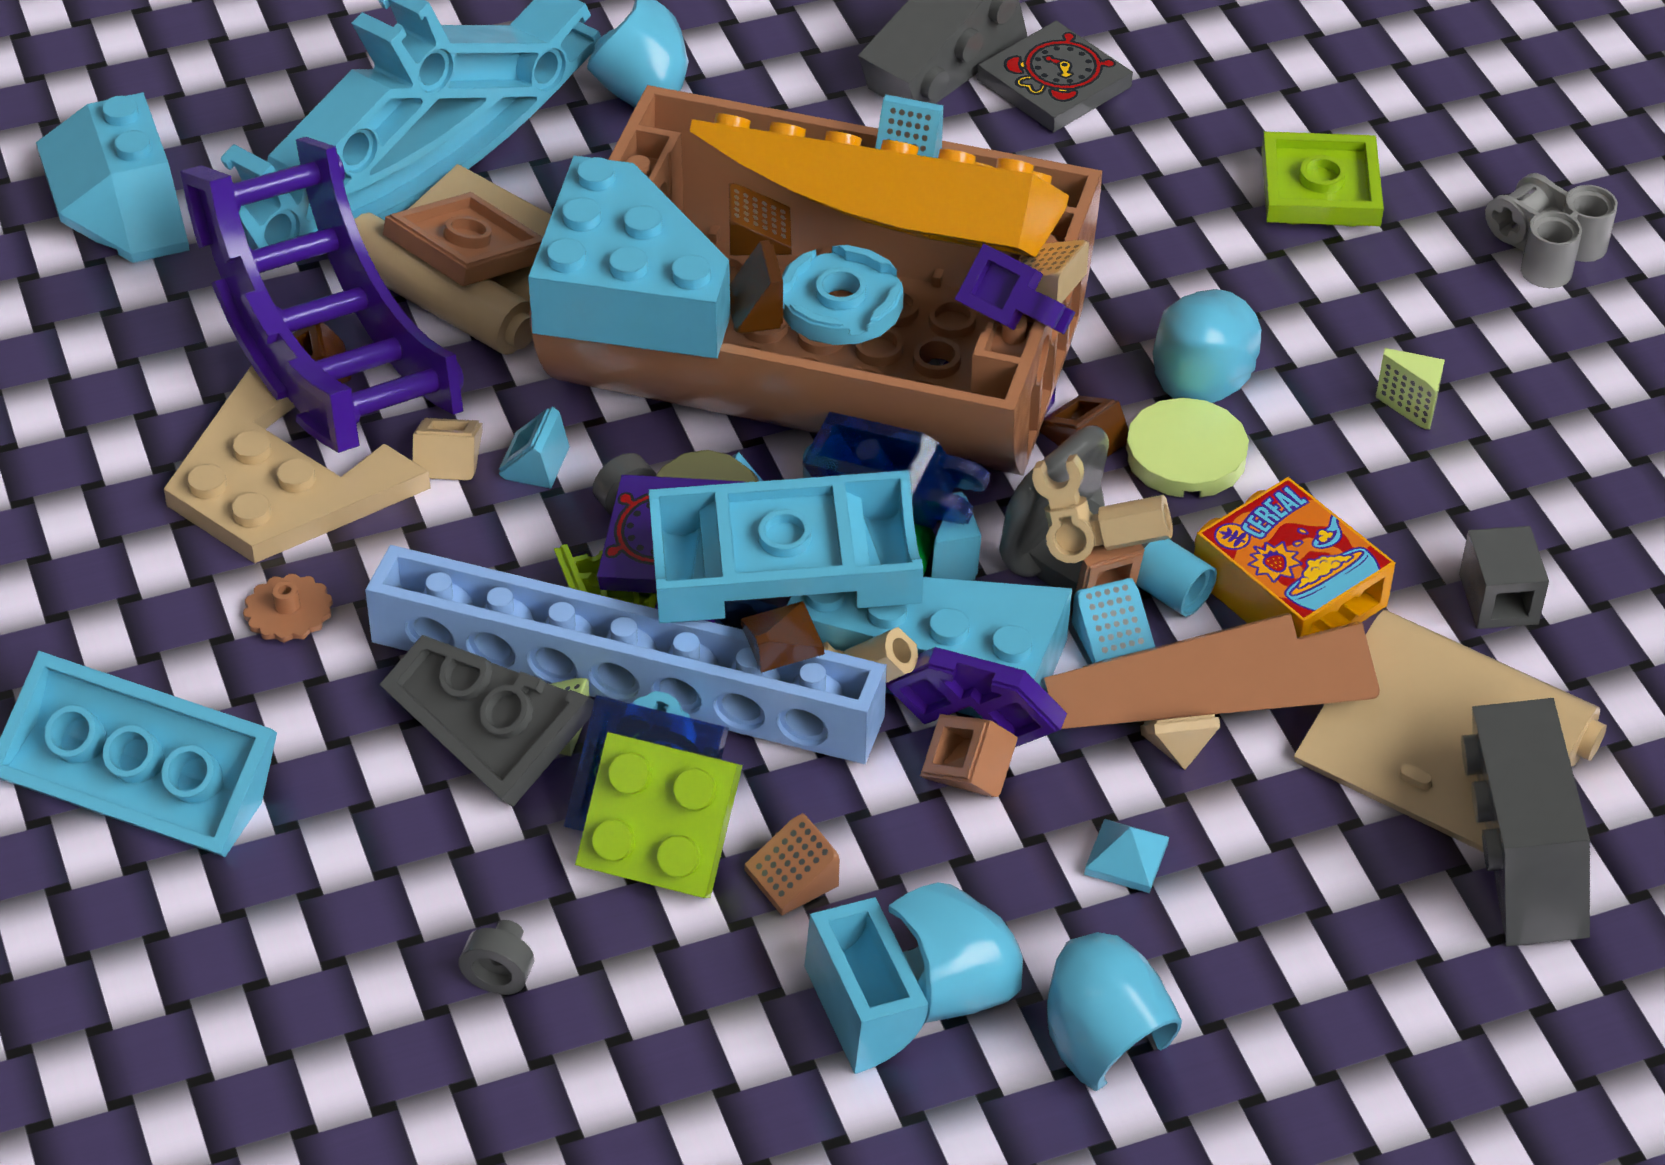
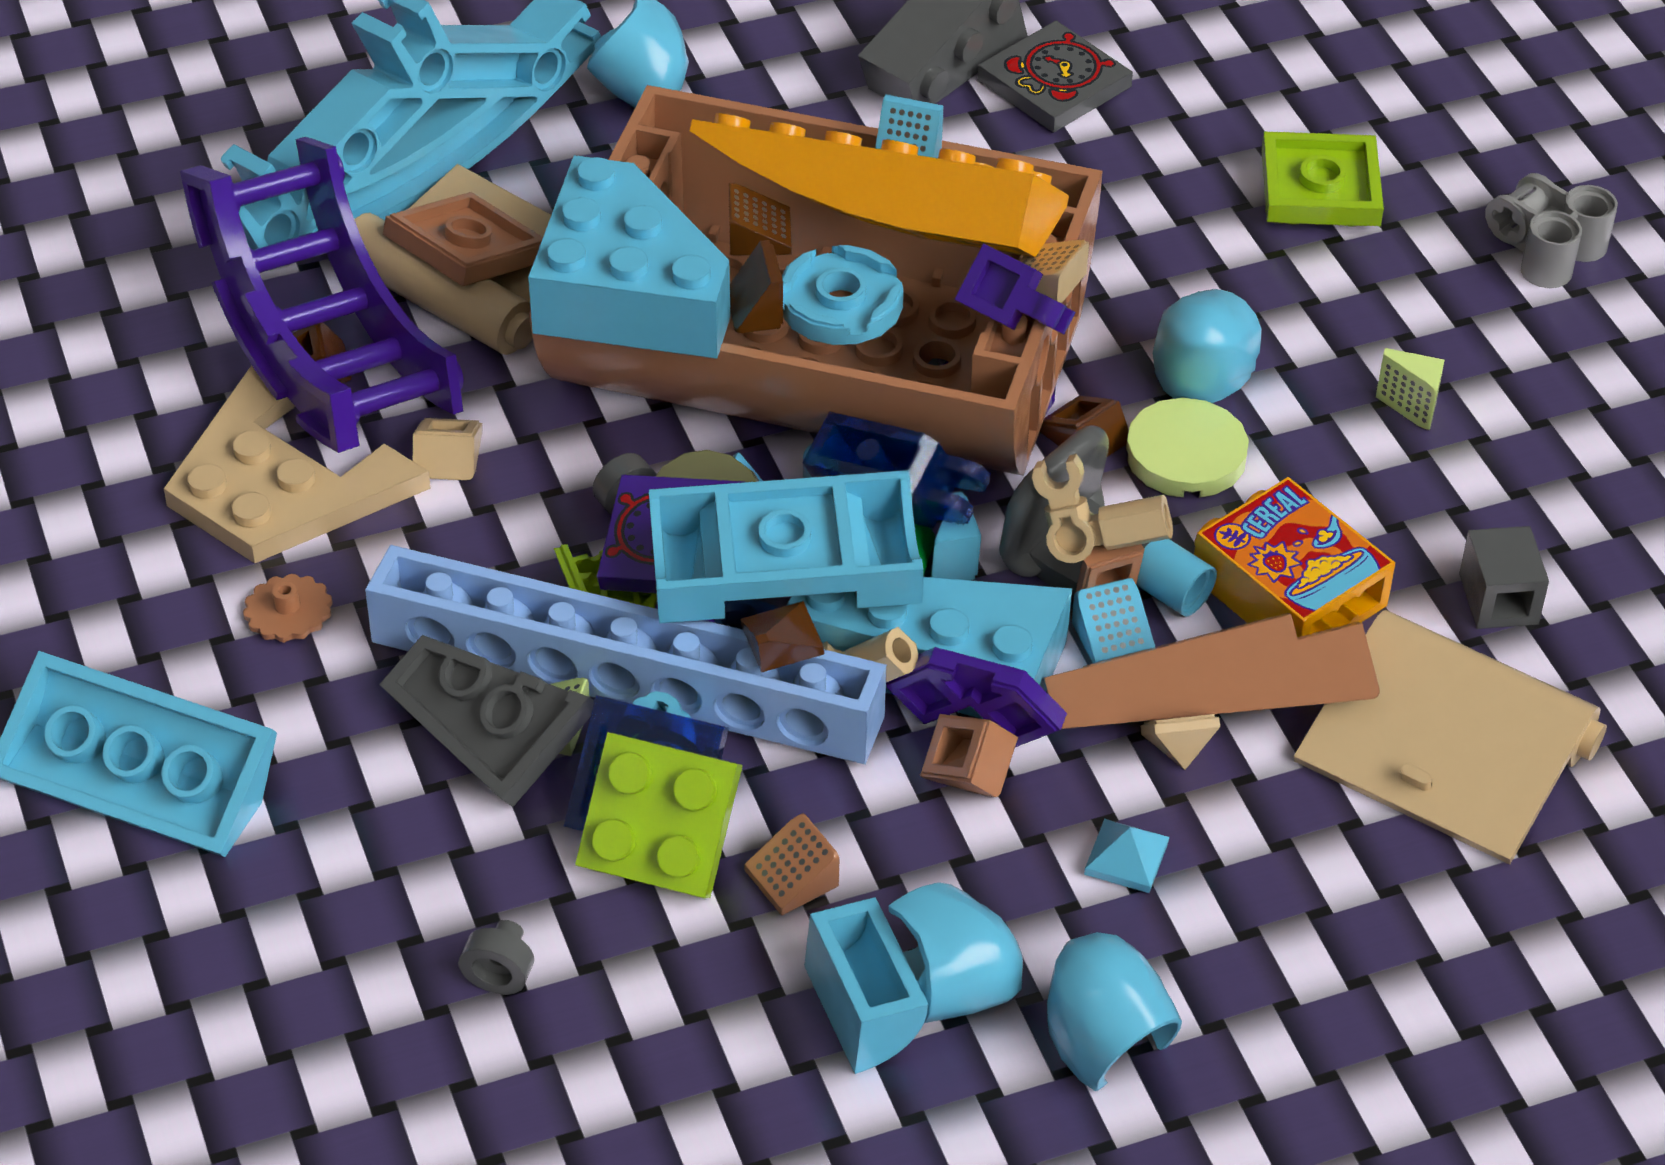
(115, 179): medium azure wedge -> none
(537, 451): medium azure slope -> none
(1532, 820): dark grey wedge -> none

